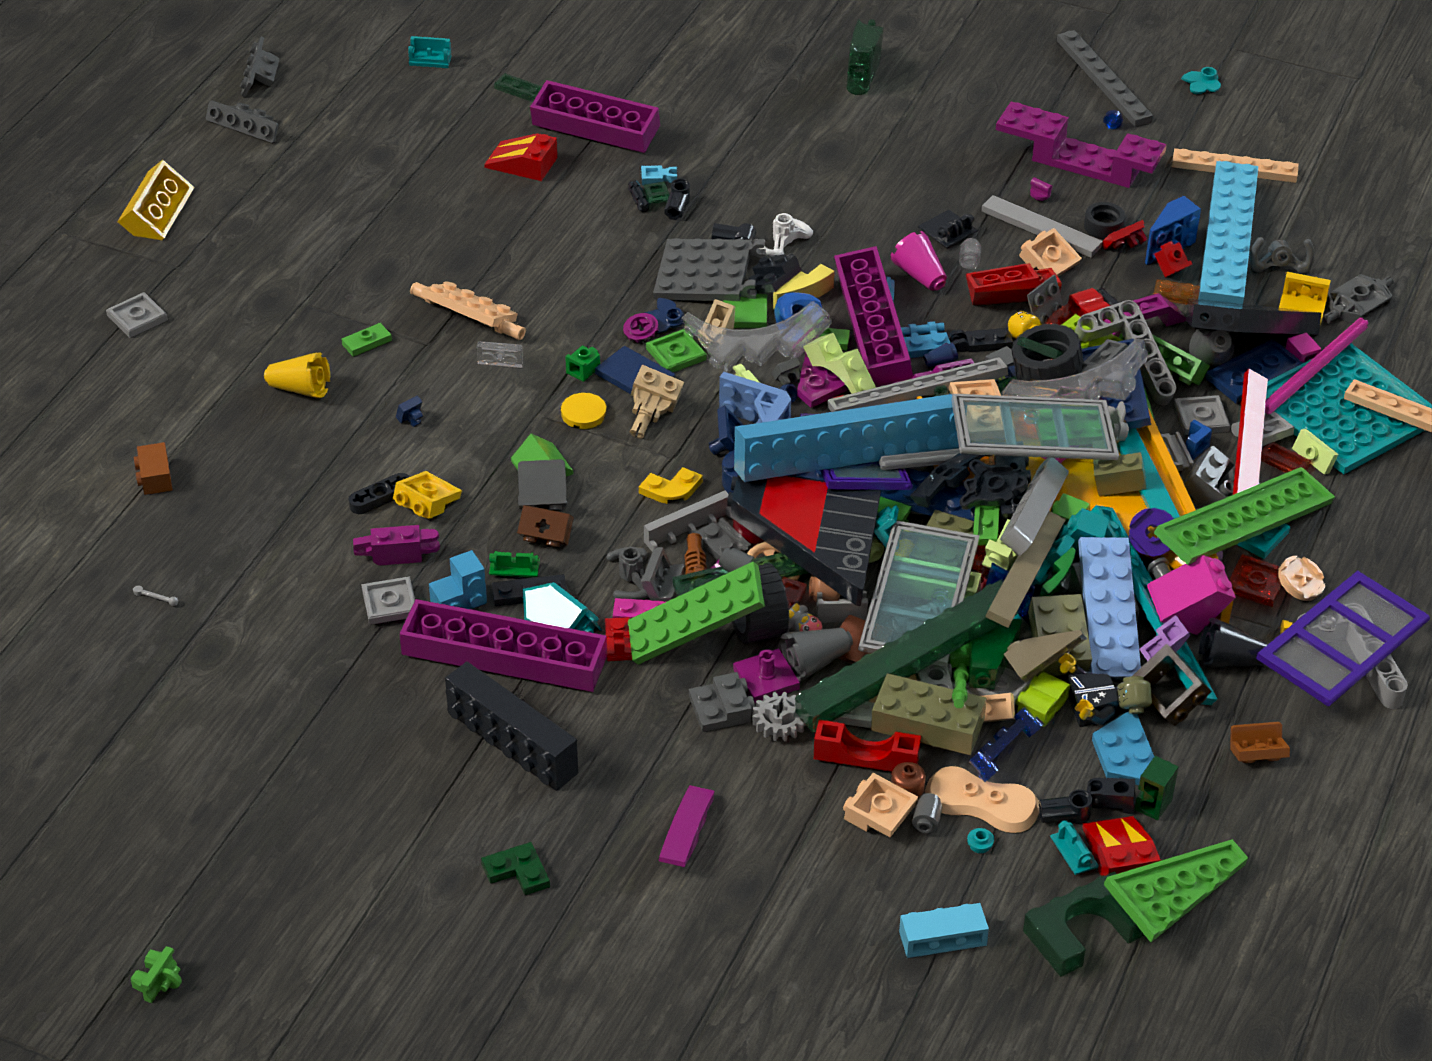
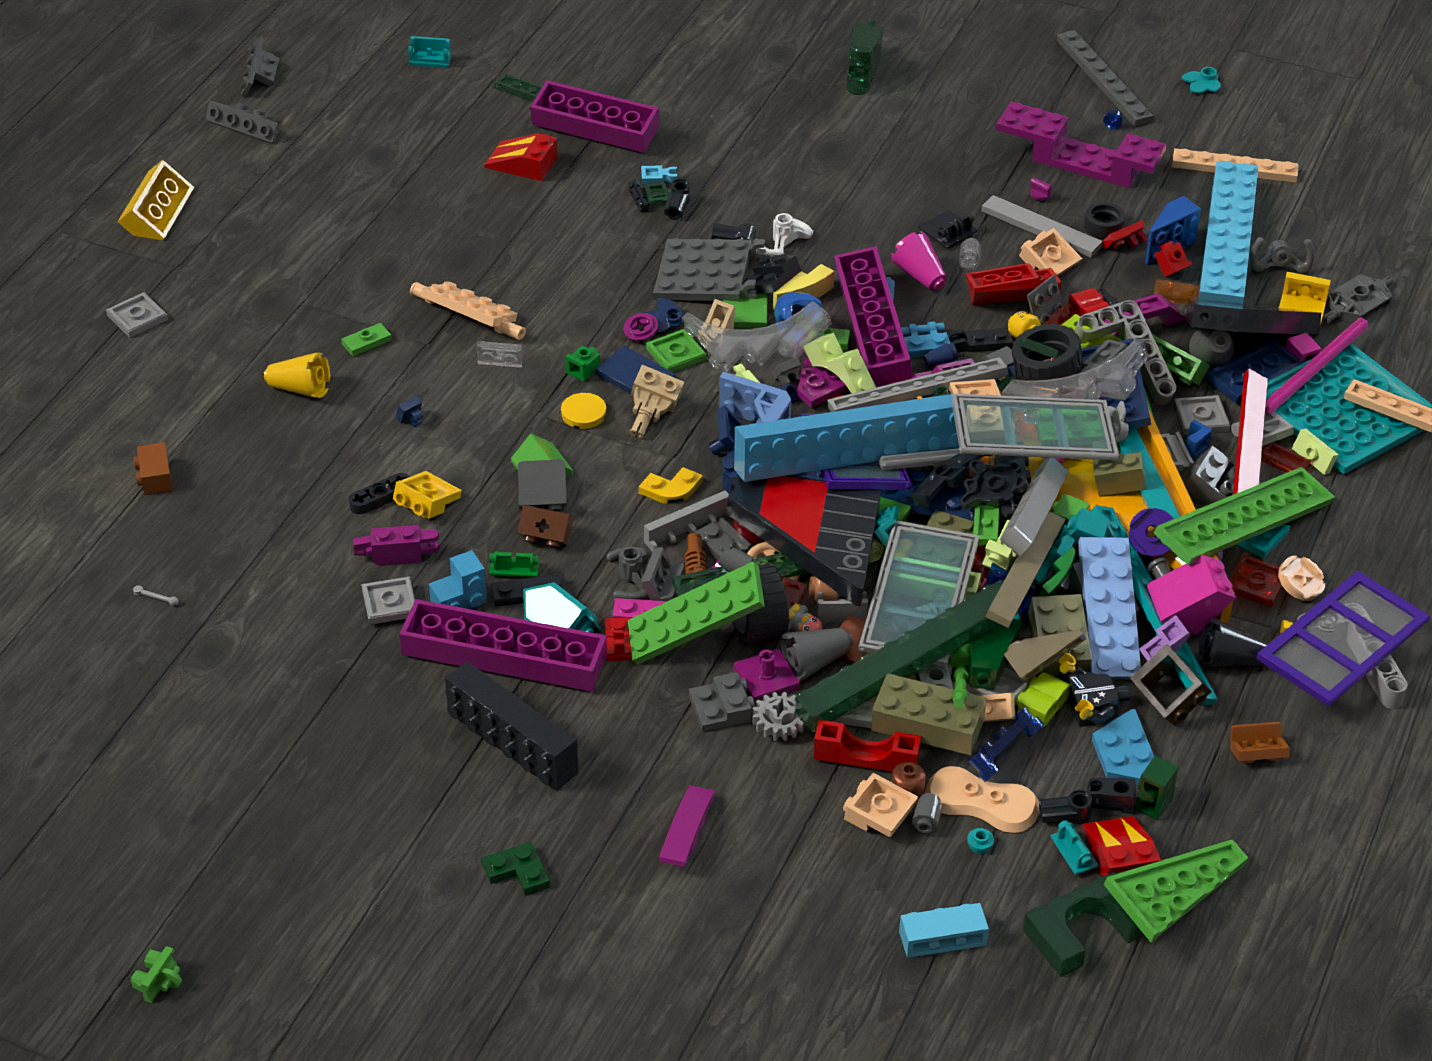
(1134, 694): olive head -> none

